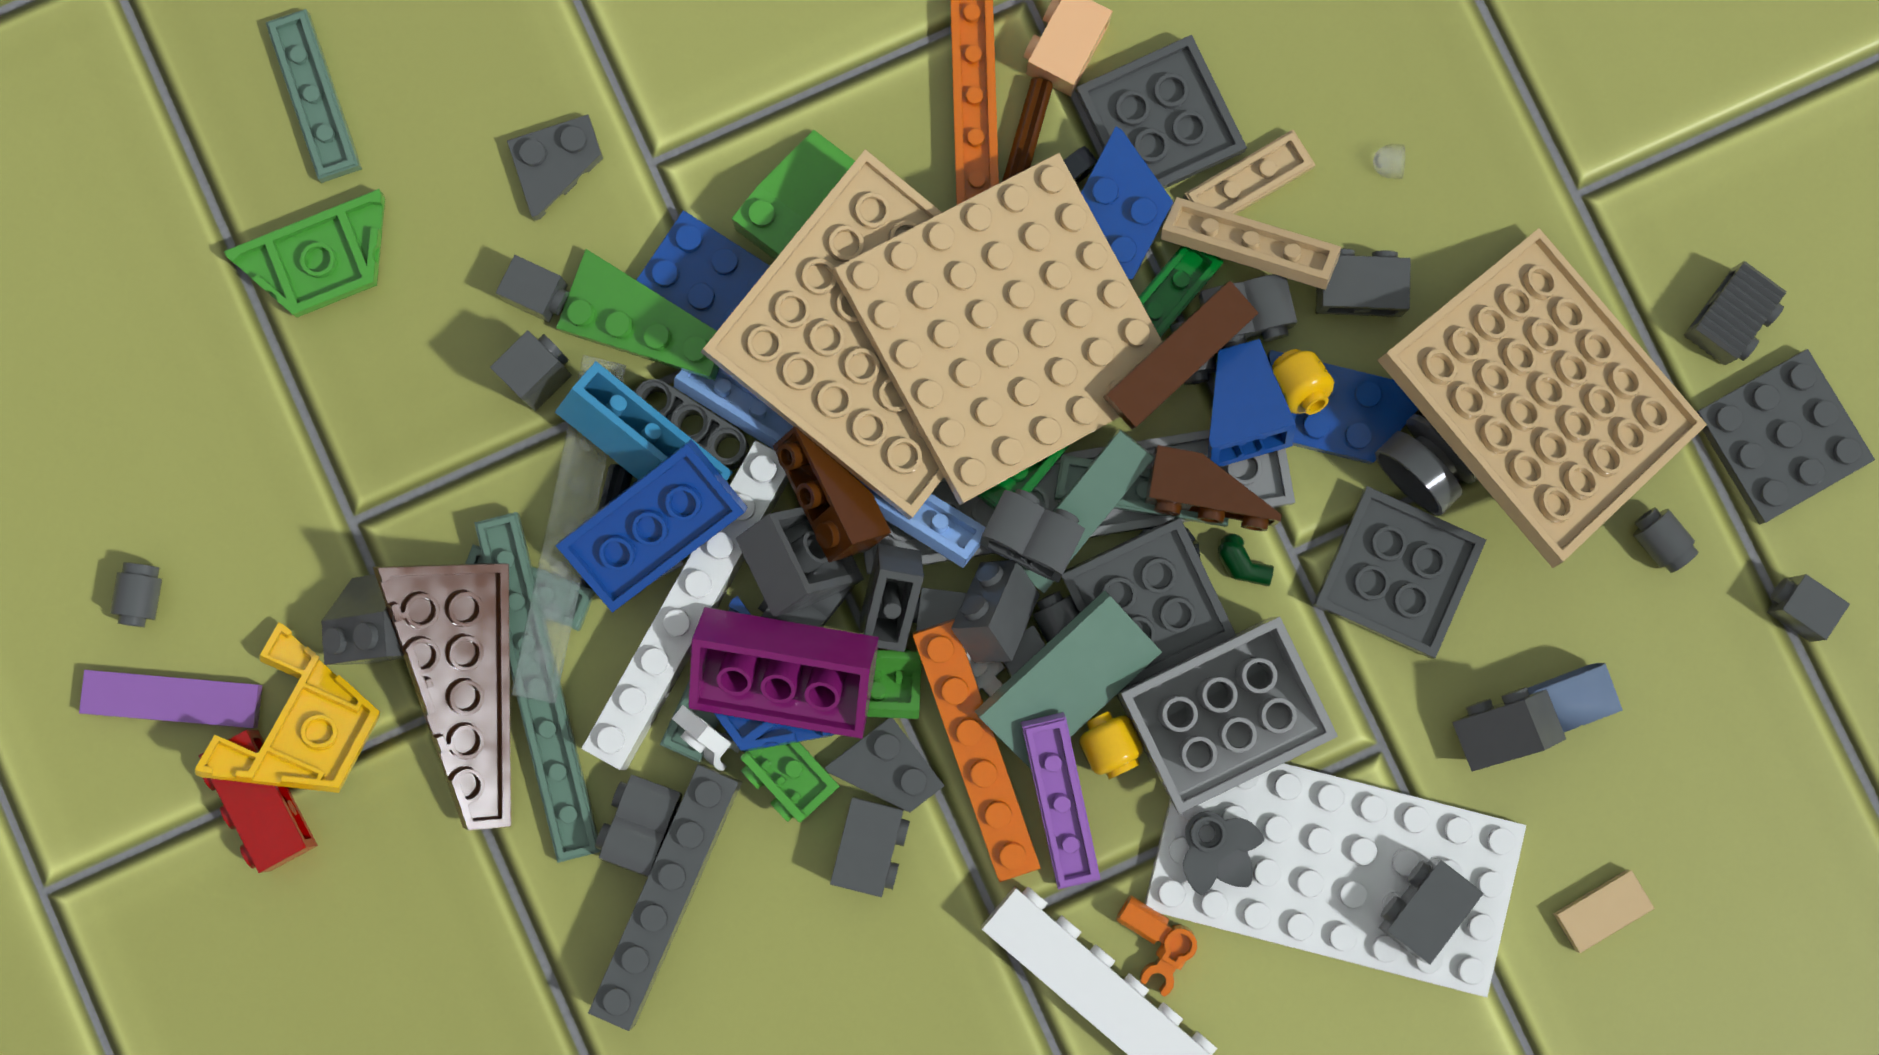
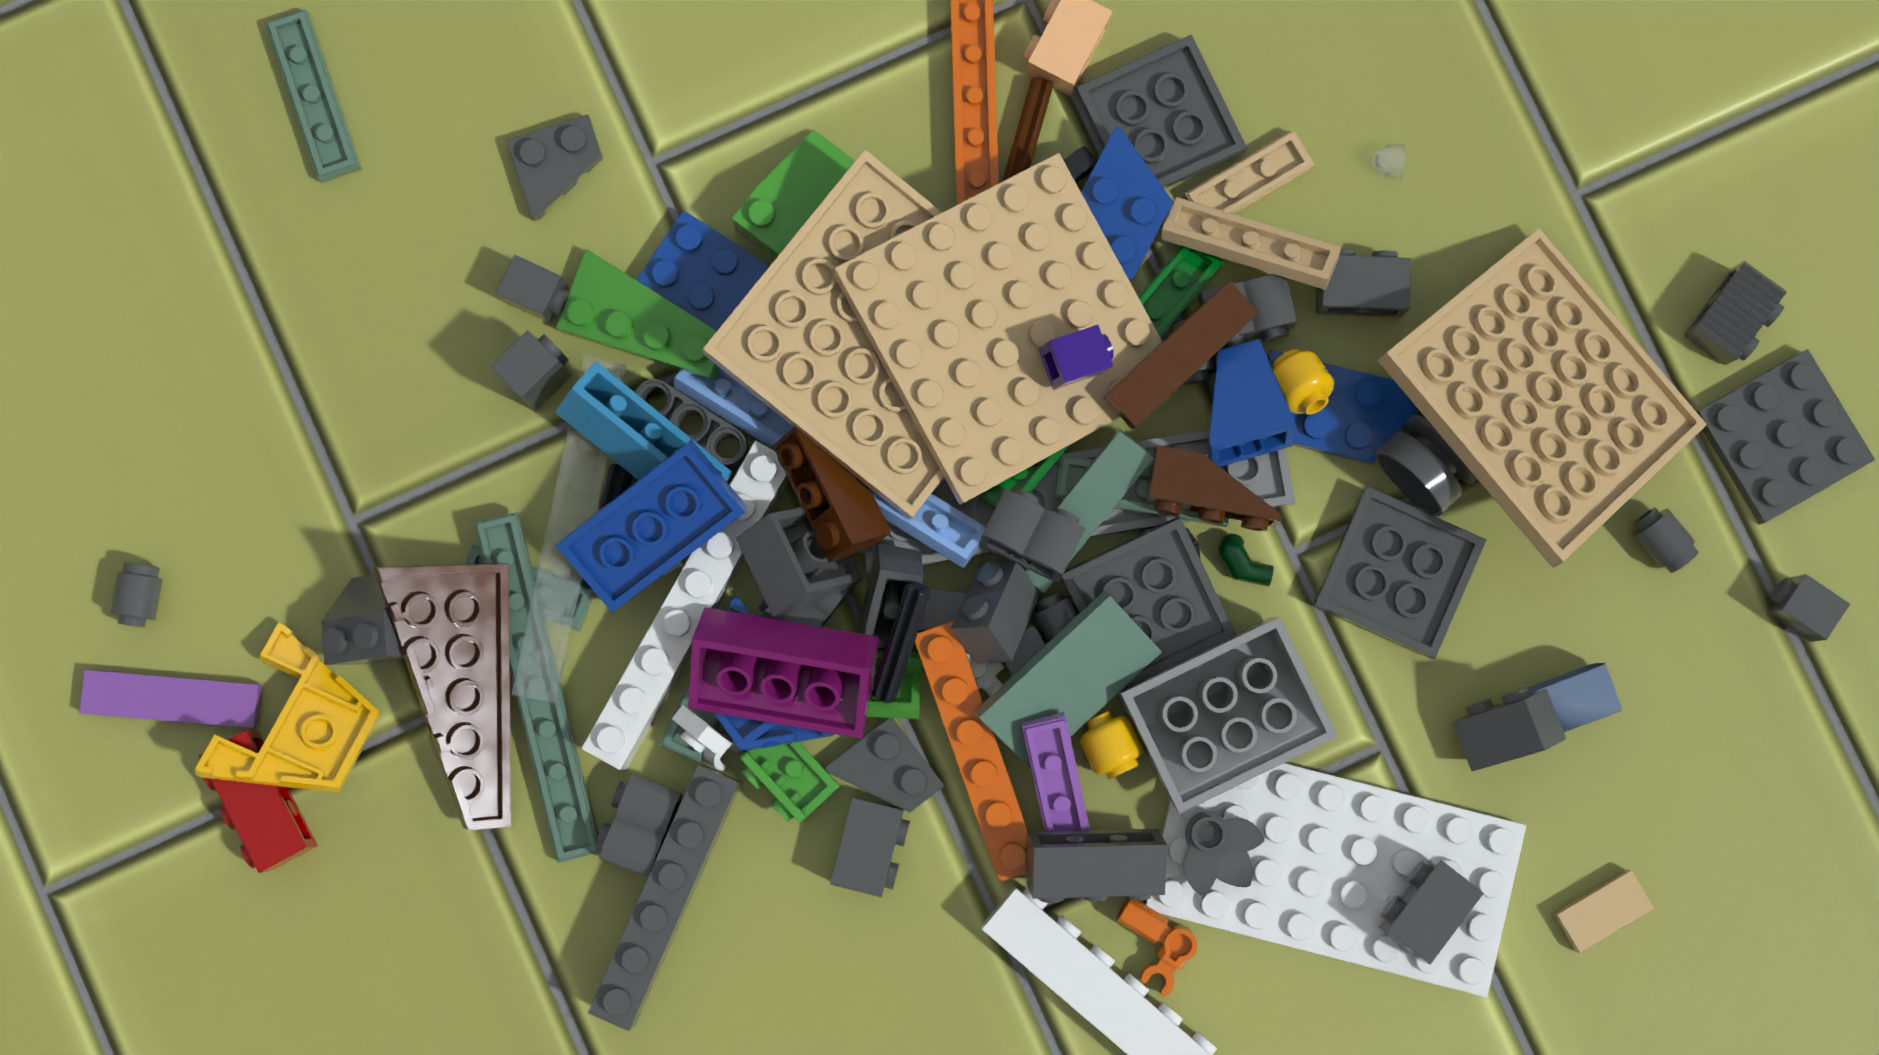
(318, 256): bright green wing -> none
(900, 641): none -> black axle
(1076, 356): none -> dark purple brick
(1096, 864): none -> dark grey brick

